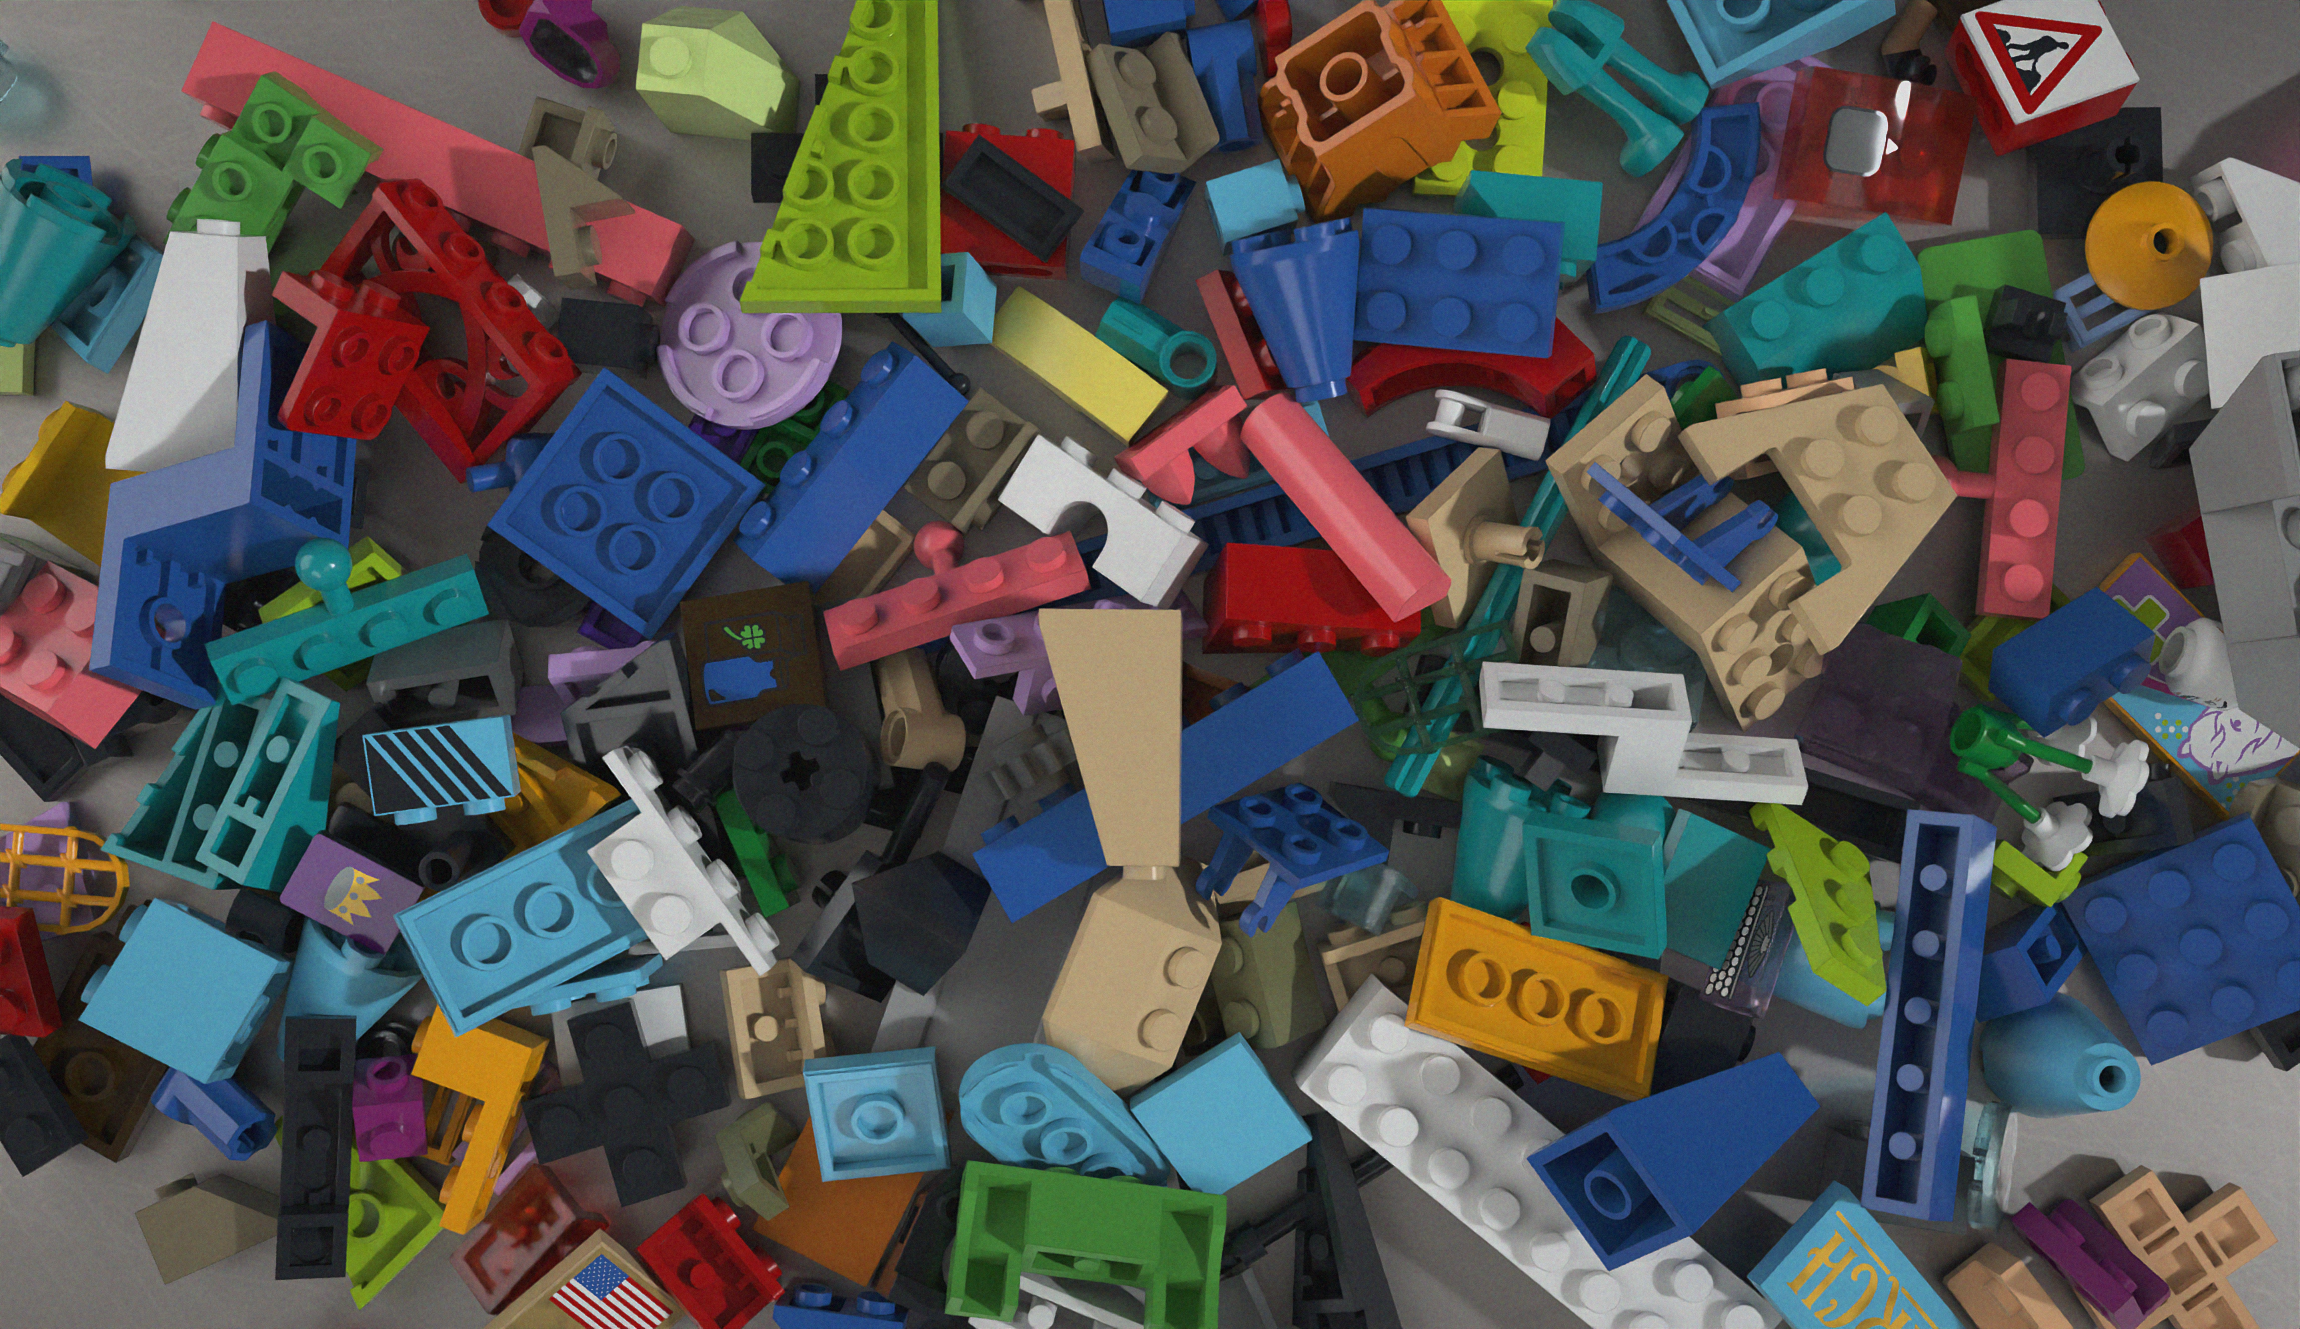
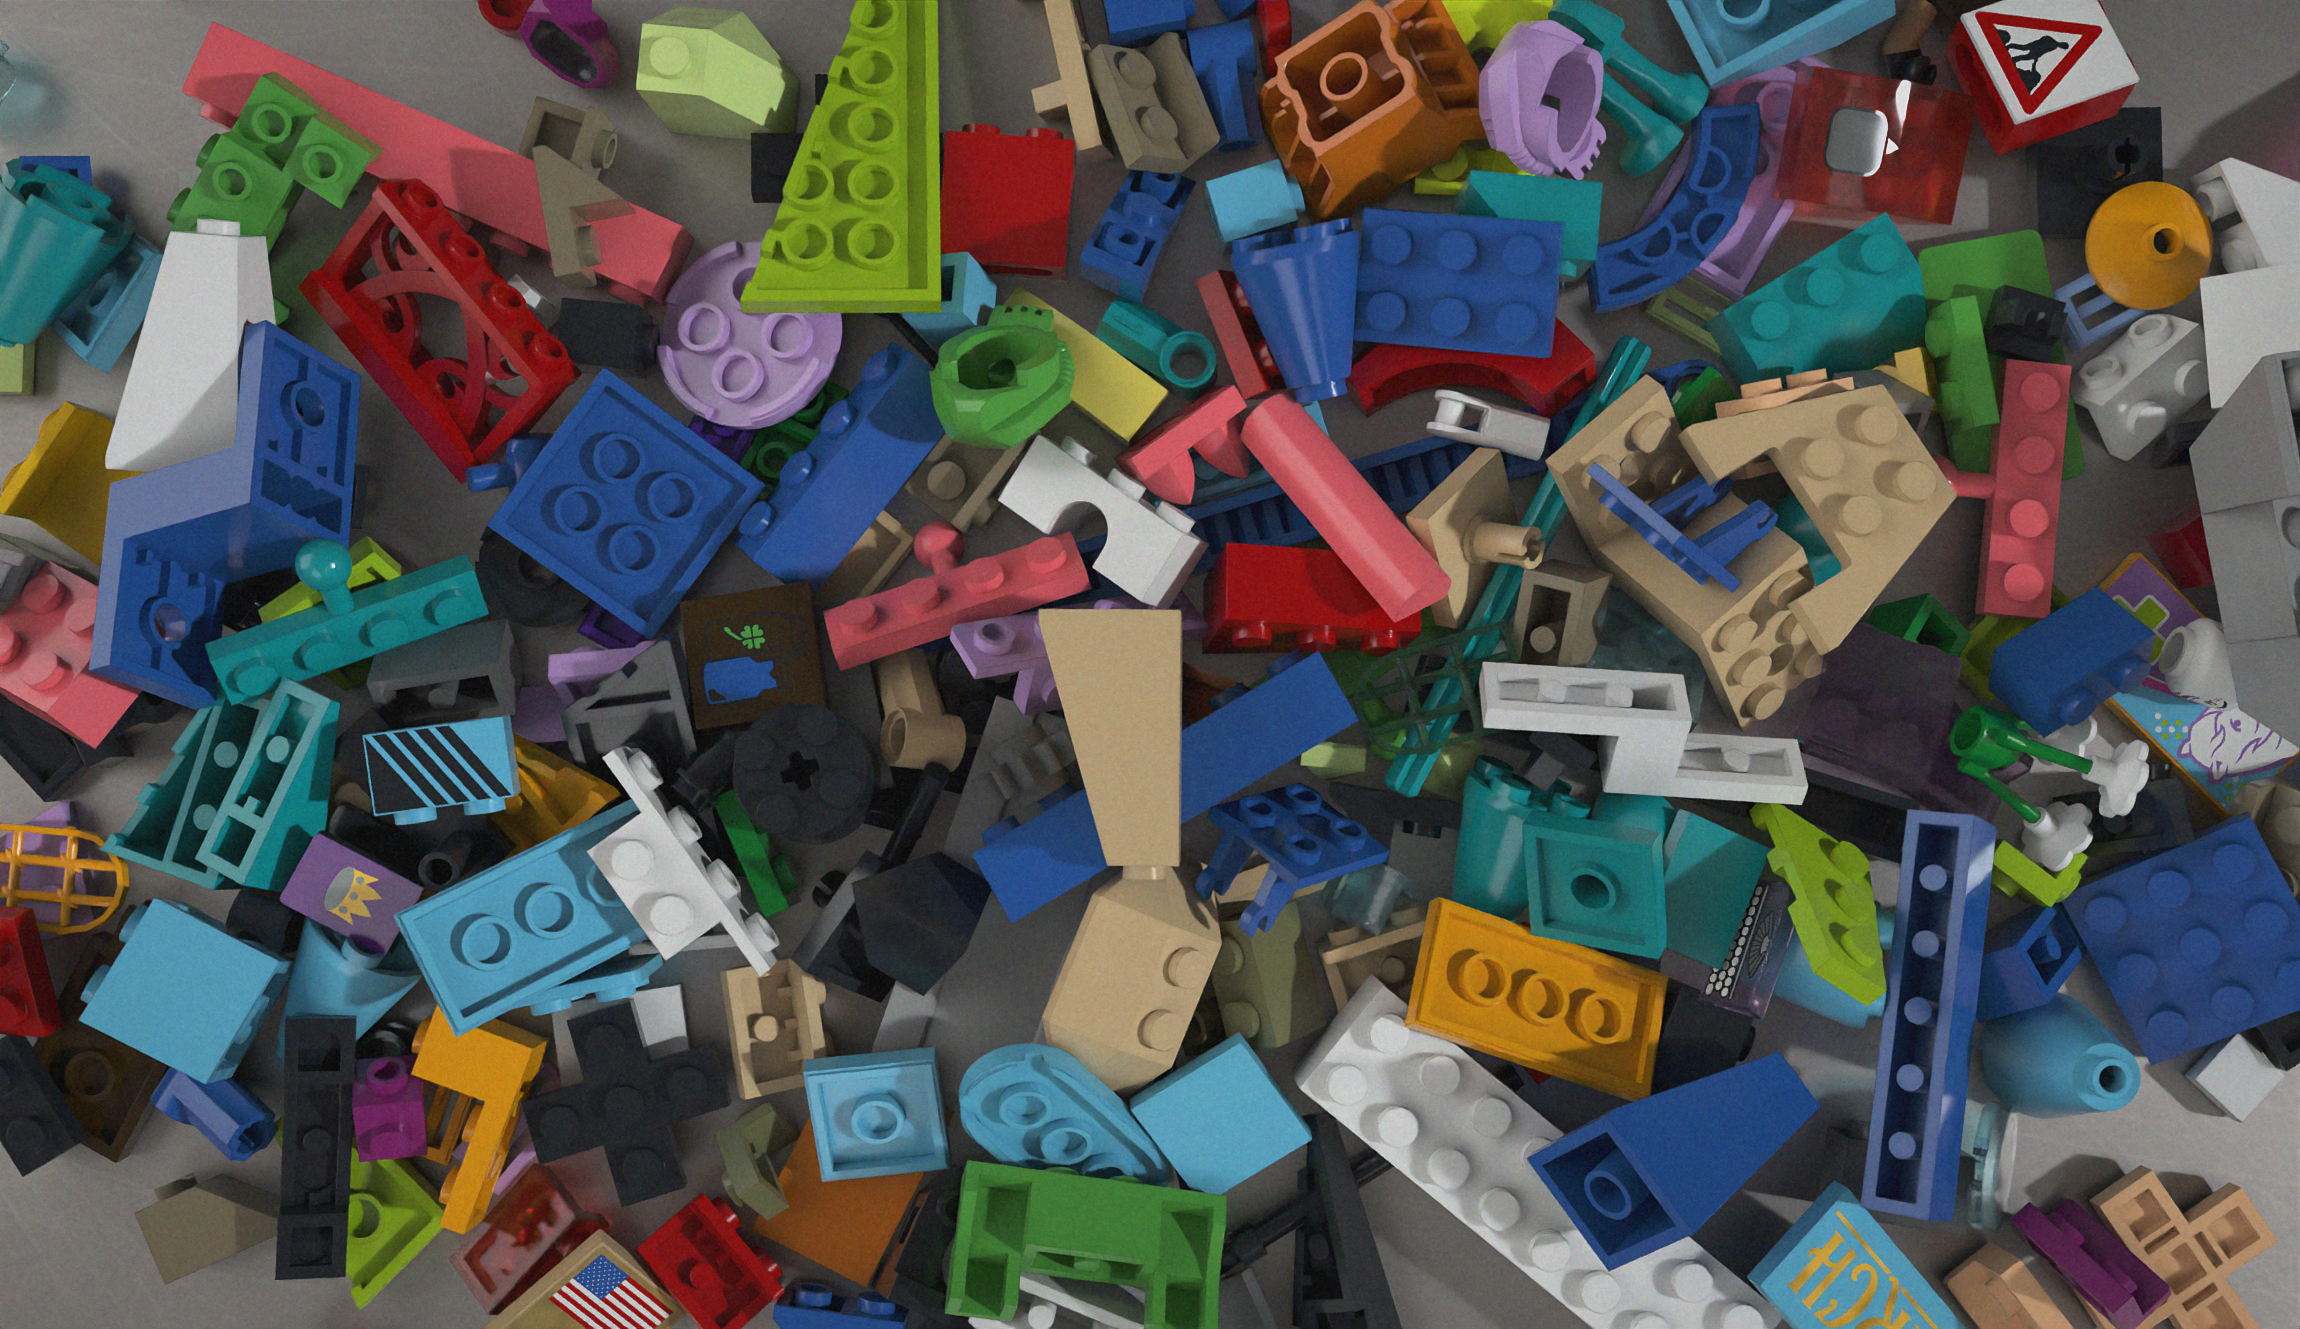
(354, 358): red bracket -> none
(1012, 198): black tile -> none
(1017, 393): none -> bright green helmet
(1334, 760): none -> yellowish green tile
(1517, 107): none -> lavender helmet
(2235, 1076): none -> white tile

